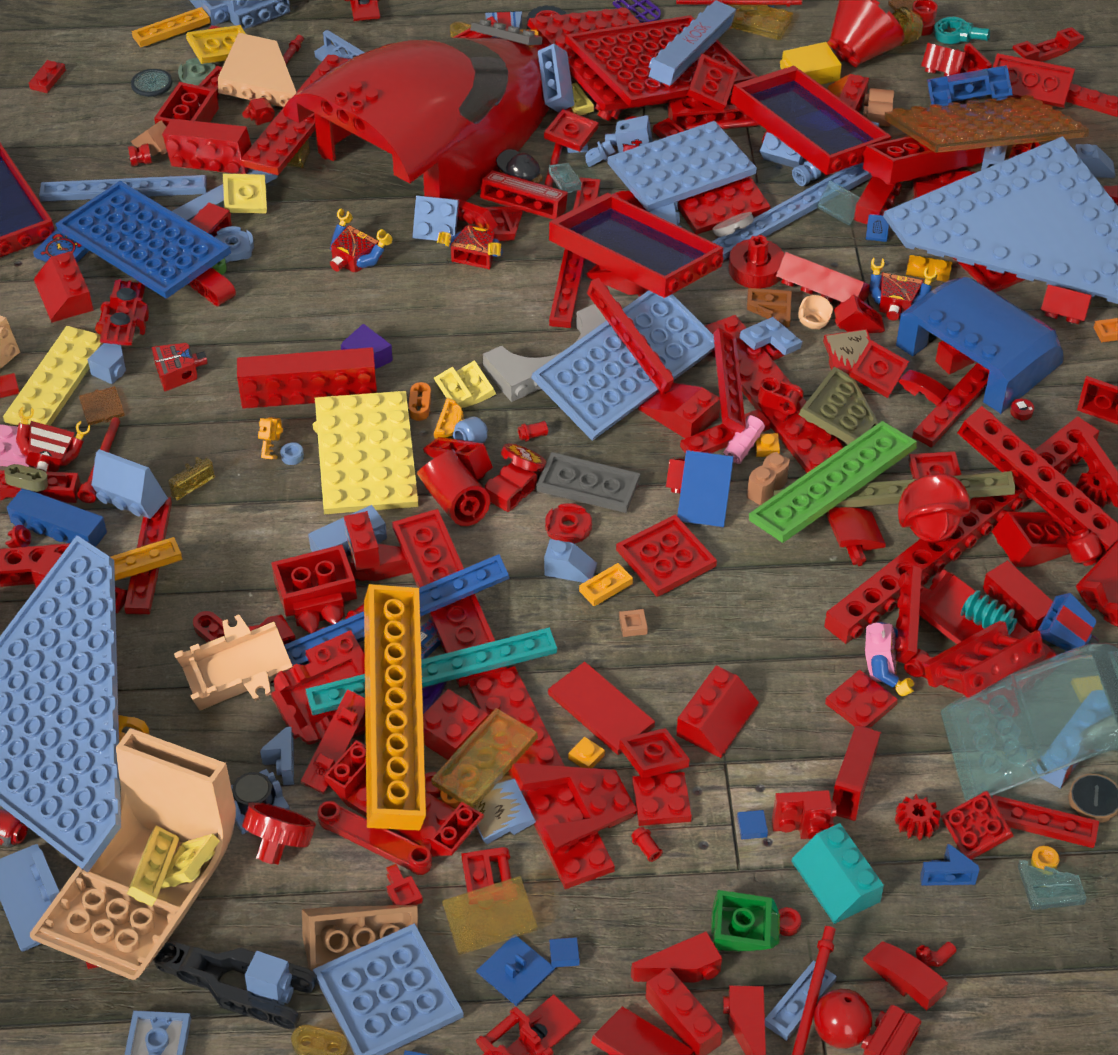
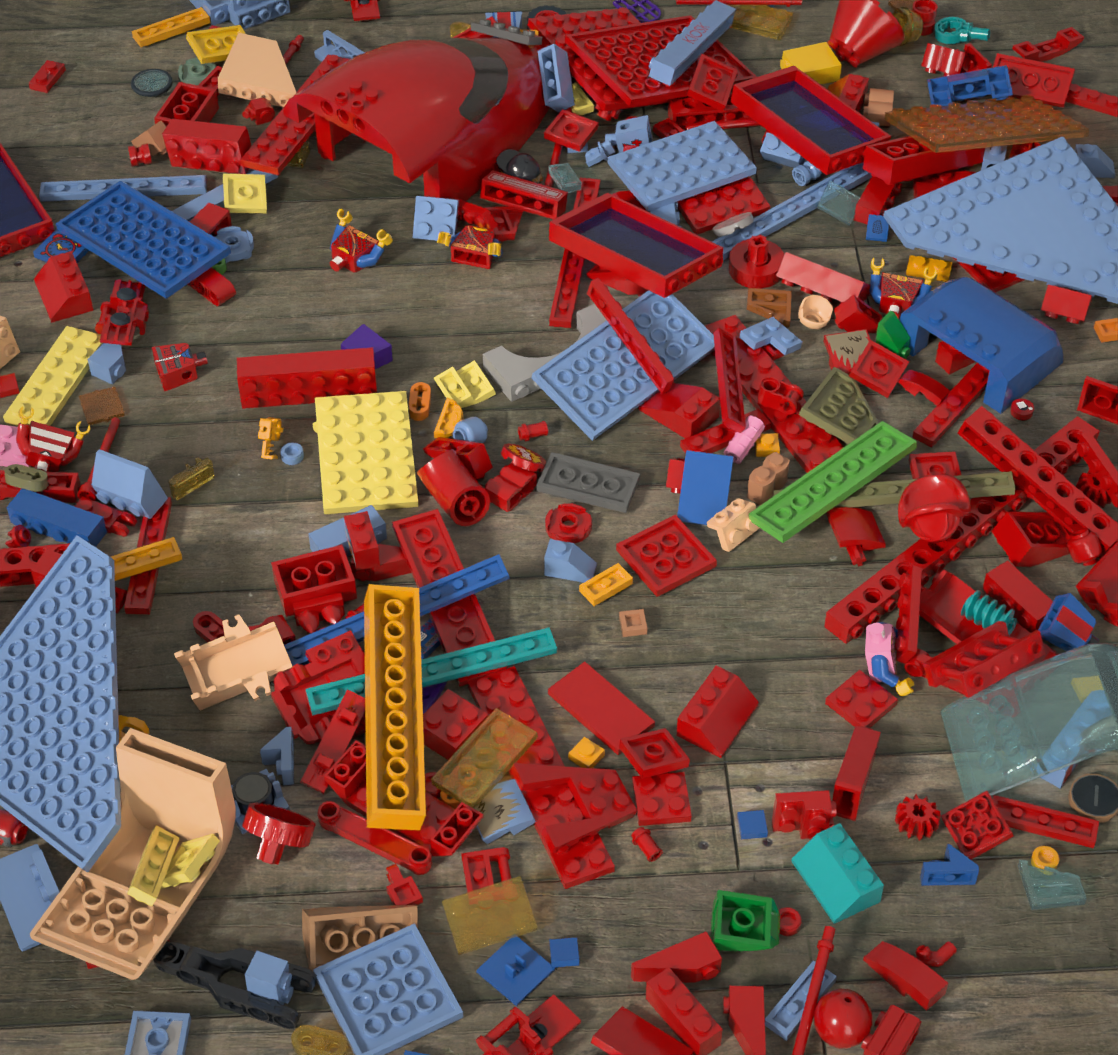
(112, 517): none -> red hinge
(733, 523): none -> light nougat bracket
(893, 335): none -> green slope

